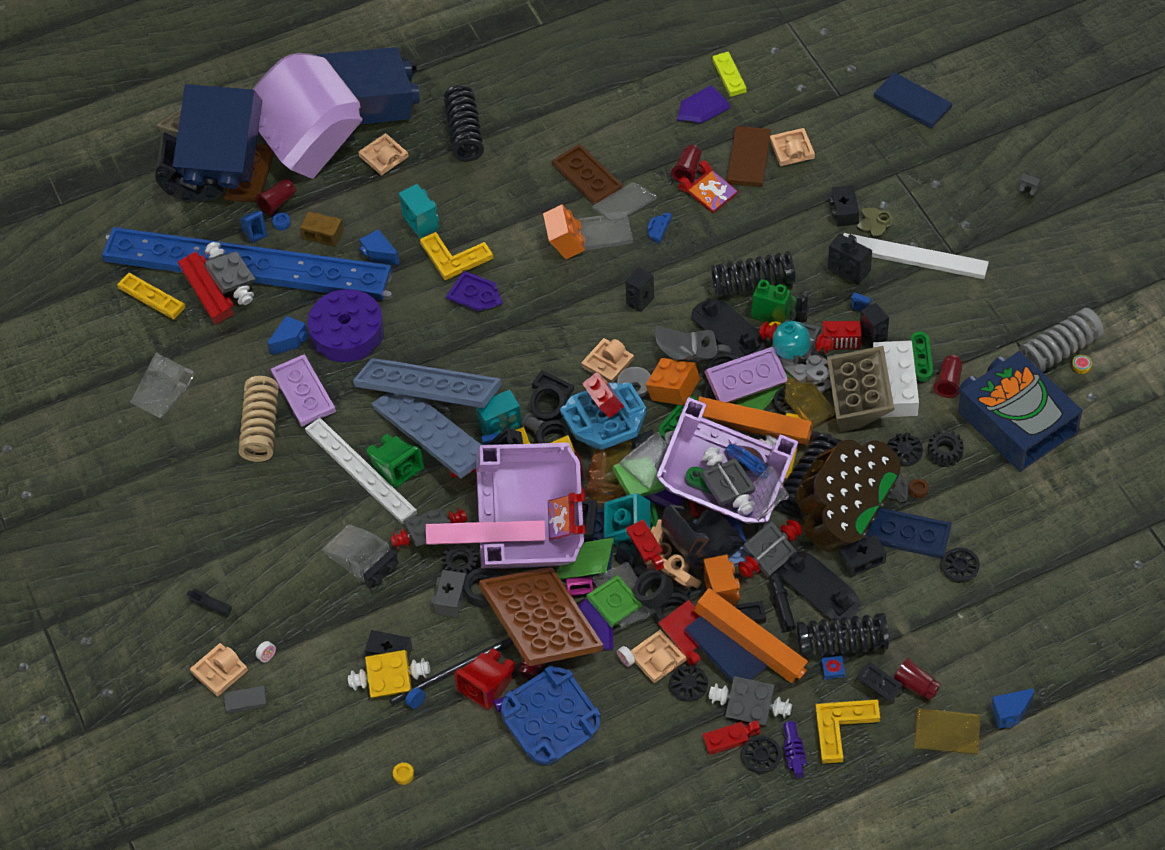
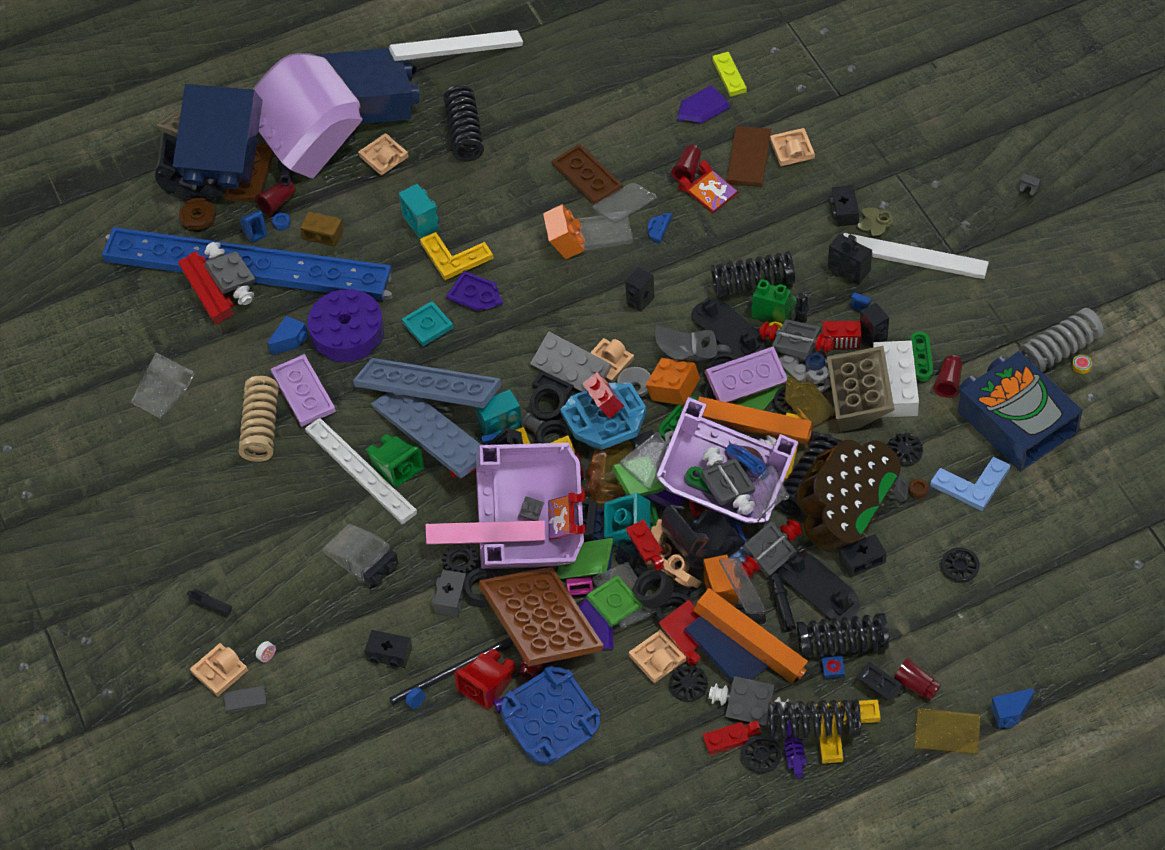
(151, 296): yellow plate -> none
(199, 222): none -> reddish brown plate
(284, 172): none -> black pin
(378, 249): blue slope -> none
(388, 674): yellow plate -> none
(403, 773): yellow tile -> none
(416, 526): dark grey plate -> none
(427, 323): none -> teal plate
(455, 45): none -> white tile
(531, 509): none -> dark grey tile
(568, 361): none -> light grey plate
(626, 656): white tile -> none
(743, 586): none -> clear piece
(791, 339): teal cylinder -> none
(815, 361): none -> dark blue tile
(851, 709): none -> black piece
(911, 532): dark blue tile -> none
(912, 100): dark blue tile -> none
(945, 439): black tyre -> none
(976, 494): none -> light blue plate

